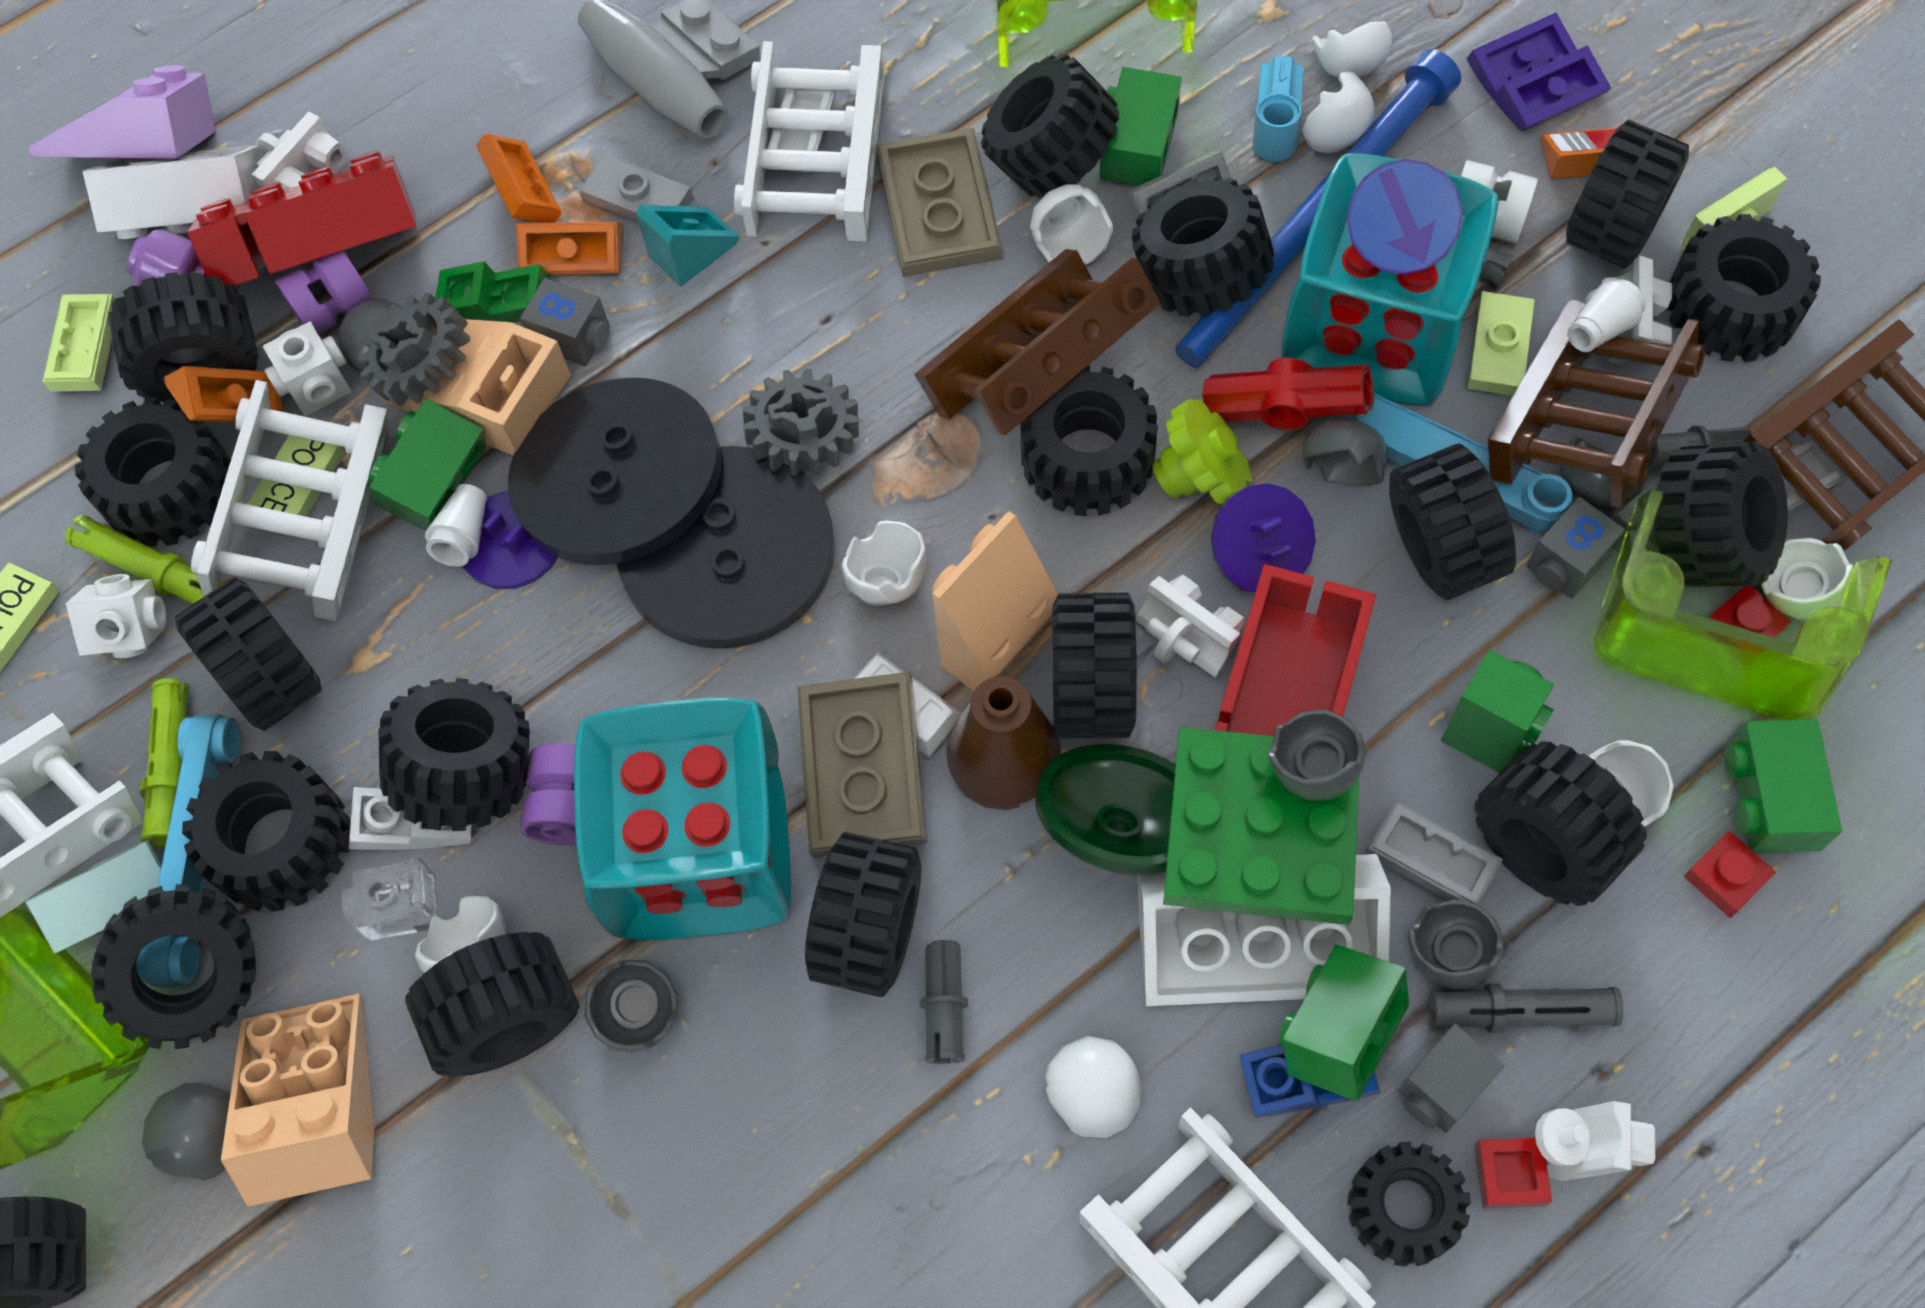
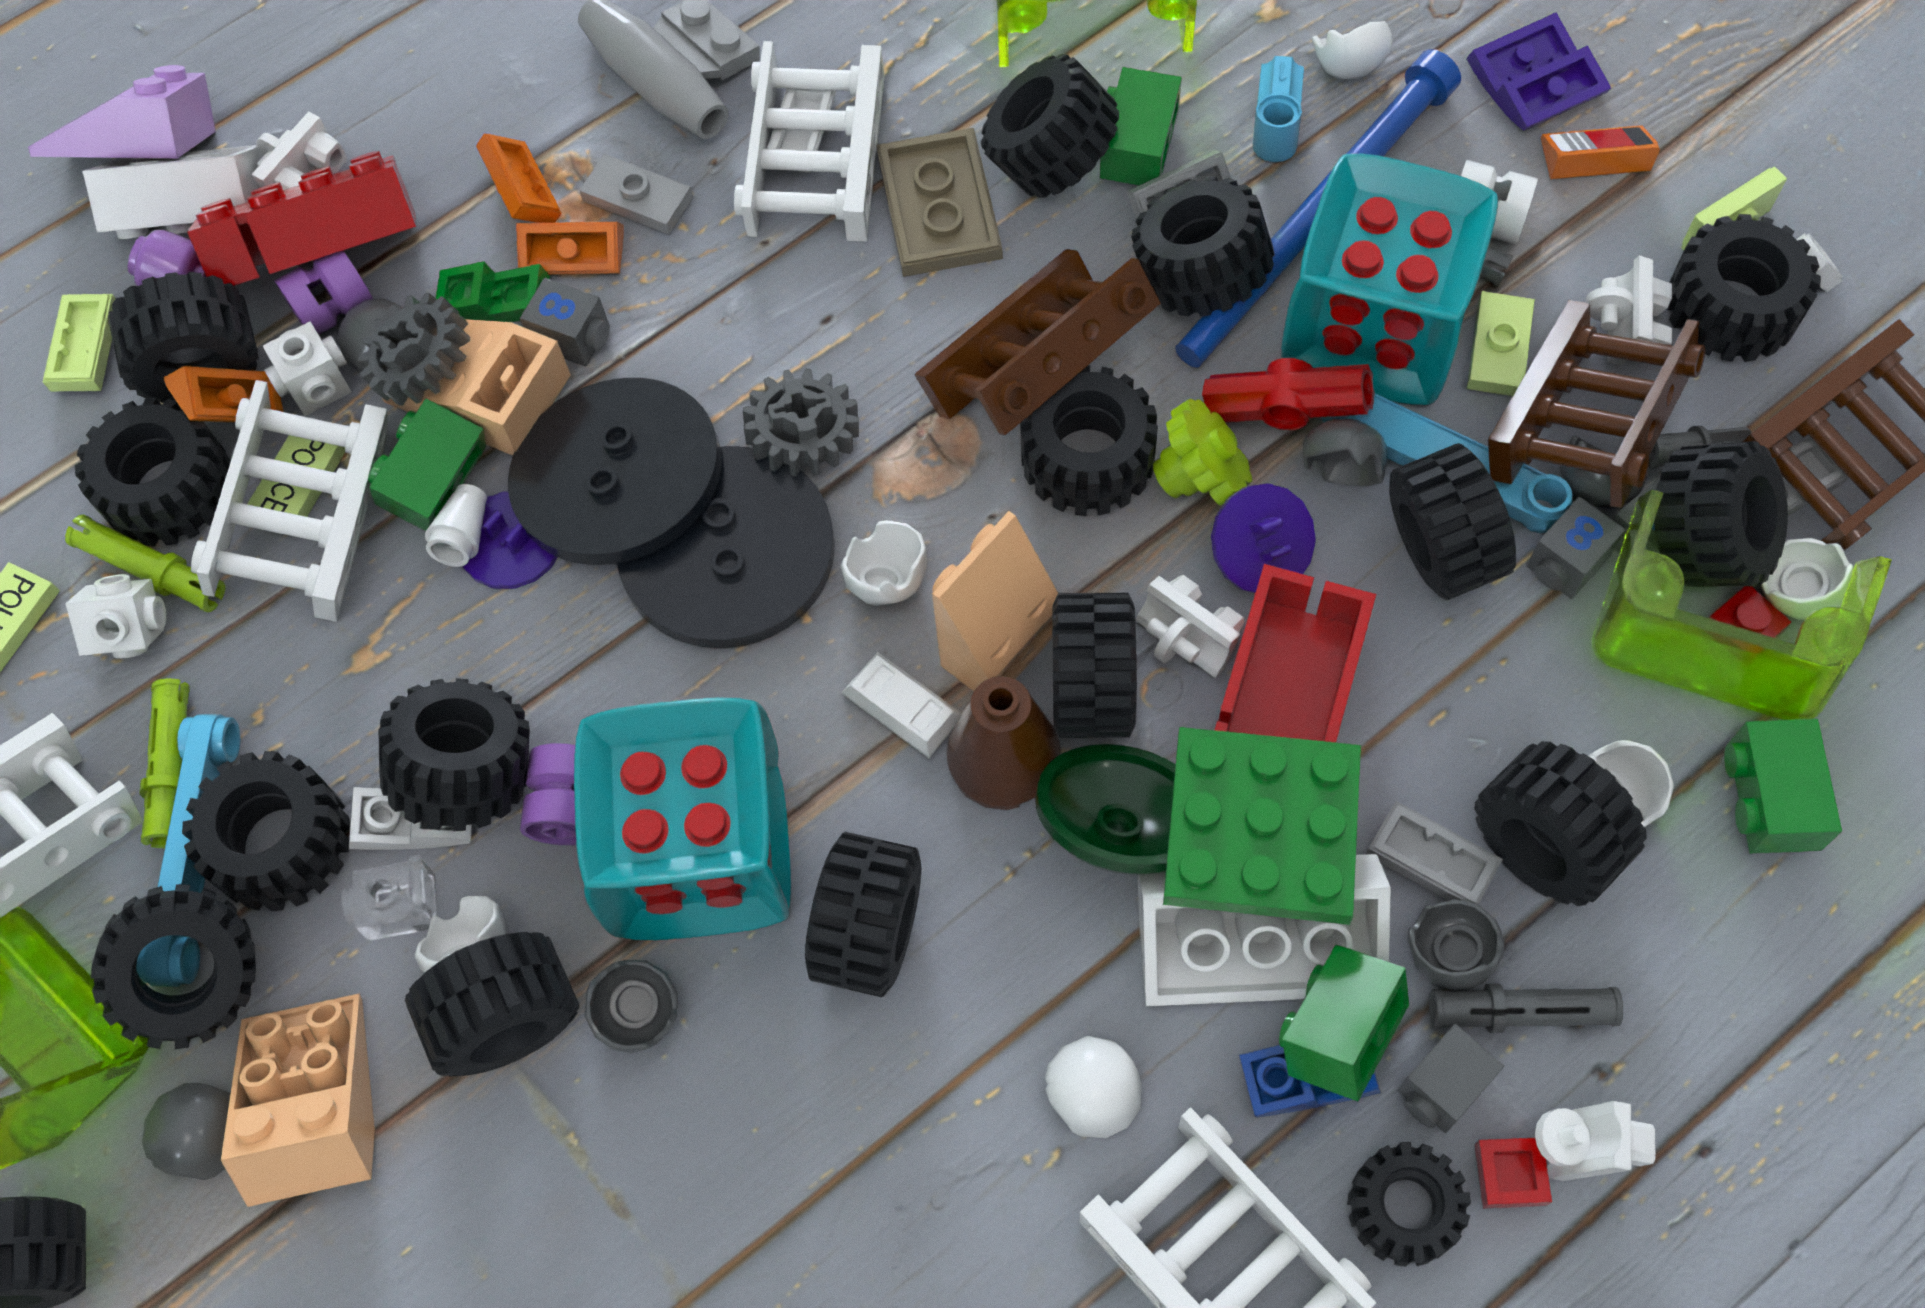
(89, 900): light aqua slope -> none
(248, 653): black tyre -> none
(684, 238): teal slope -> none
(861, 761): dark tan tile -> none
(943, 1003): dark grey axle -> none
(1071, 220): white hair -> none
(1317, 755): dark grey hair -> none
(1340, 116): white hair -> none
(1404, 216): blue piece -> none
(1499, 712): green brick -> none
(1609, 312): white cone -> none
(1626, 193): black tyre -> none
(1729, 874): red plate -> none
(1827, 270): none -> white tile

